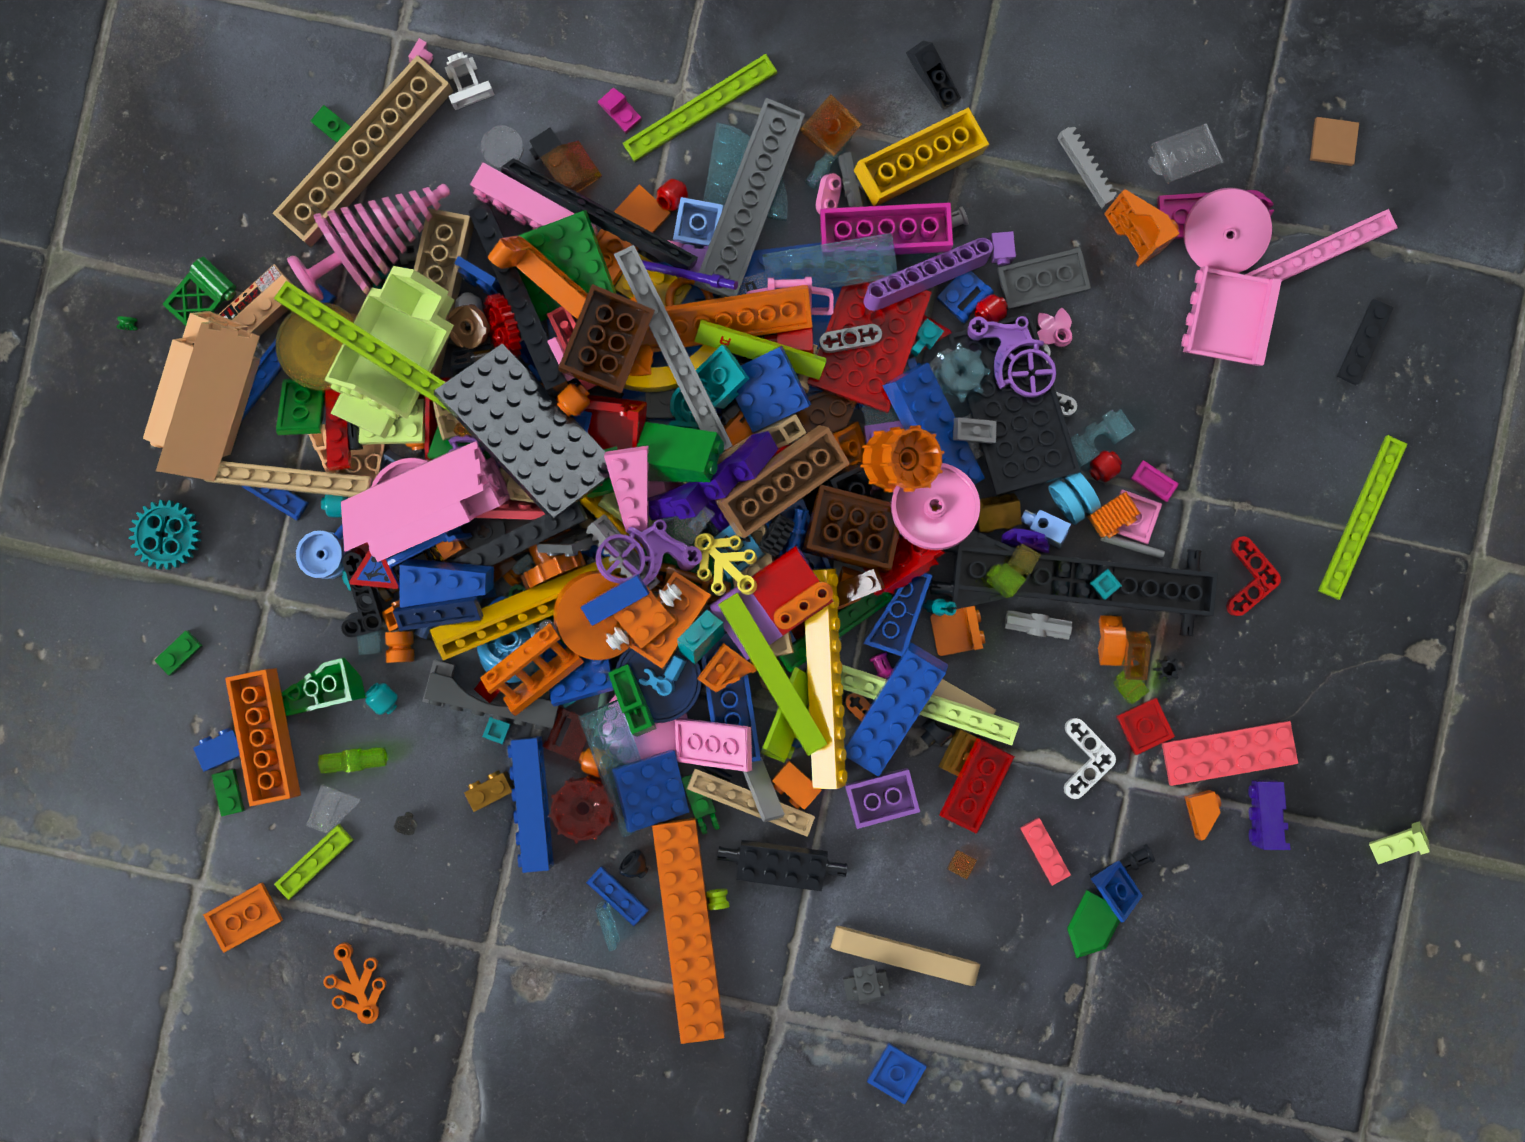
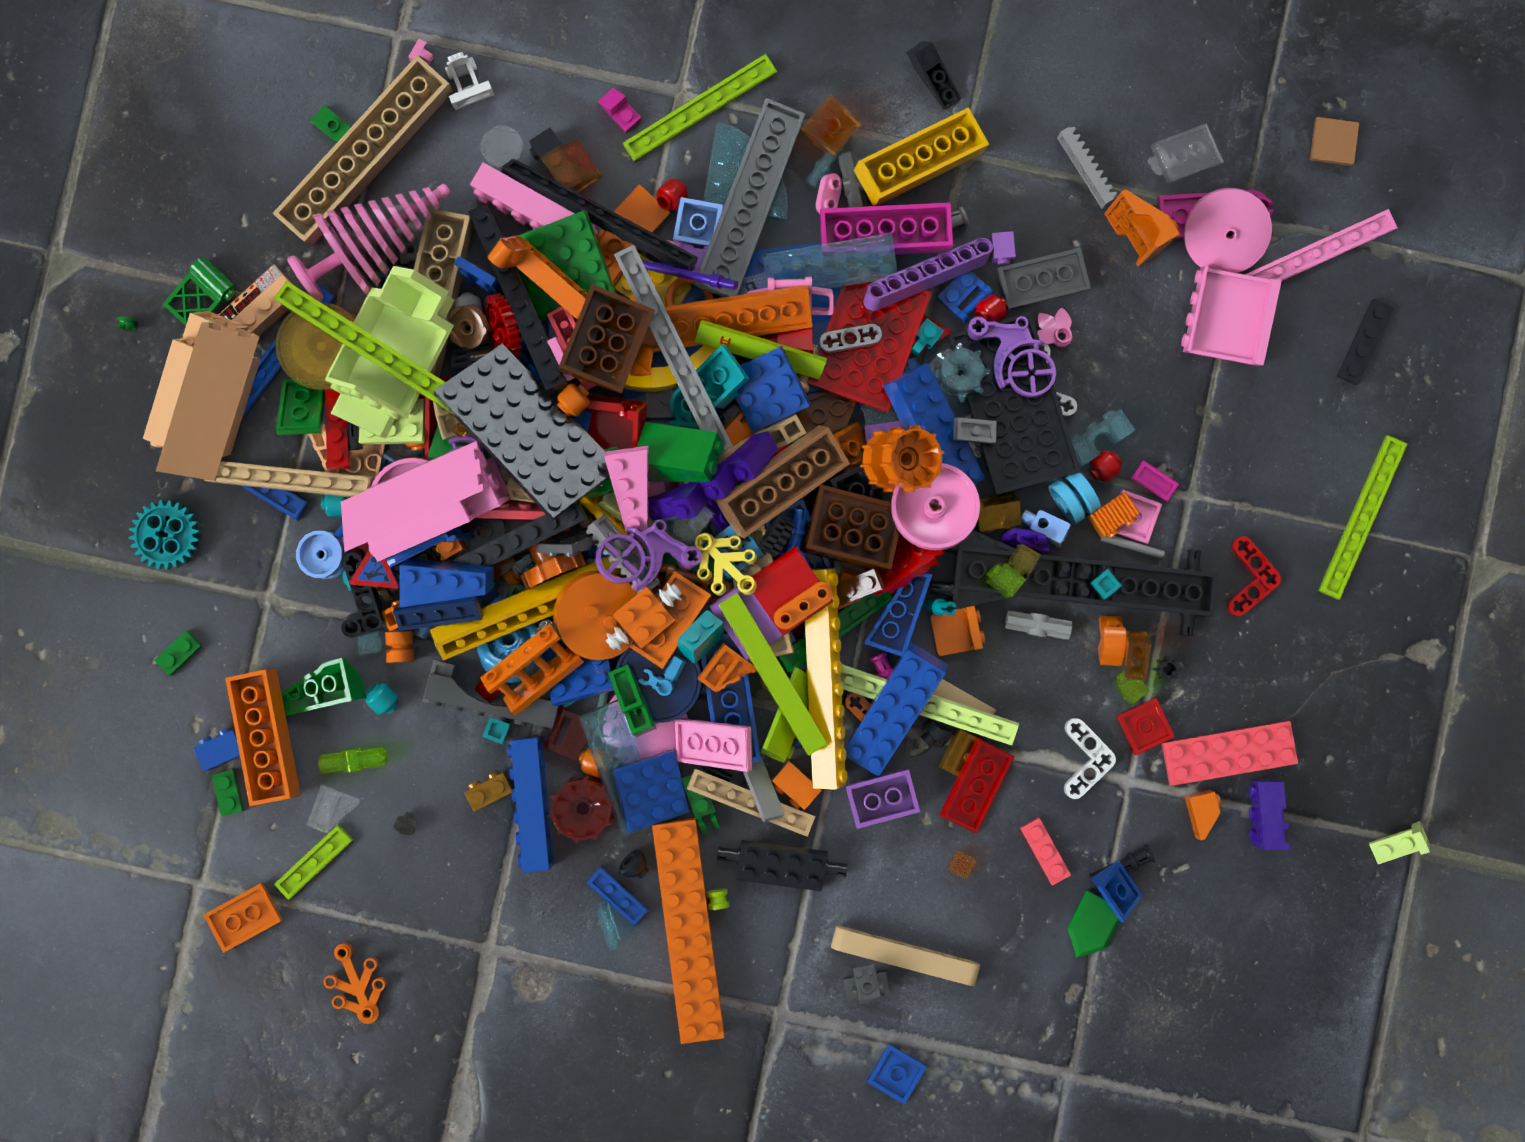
(615, 599): blue tile -> none

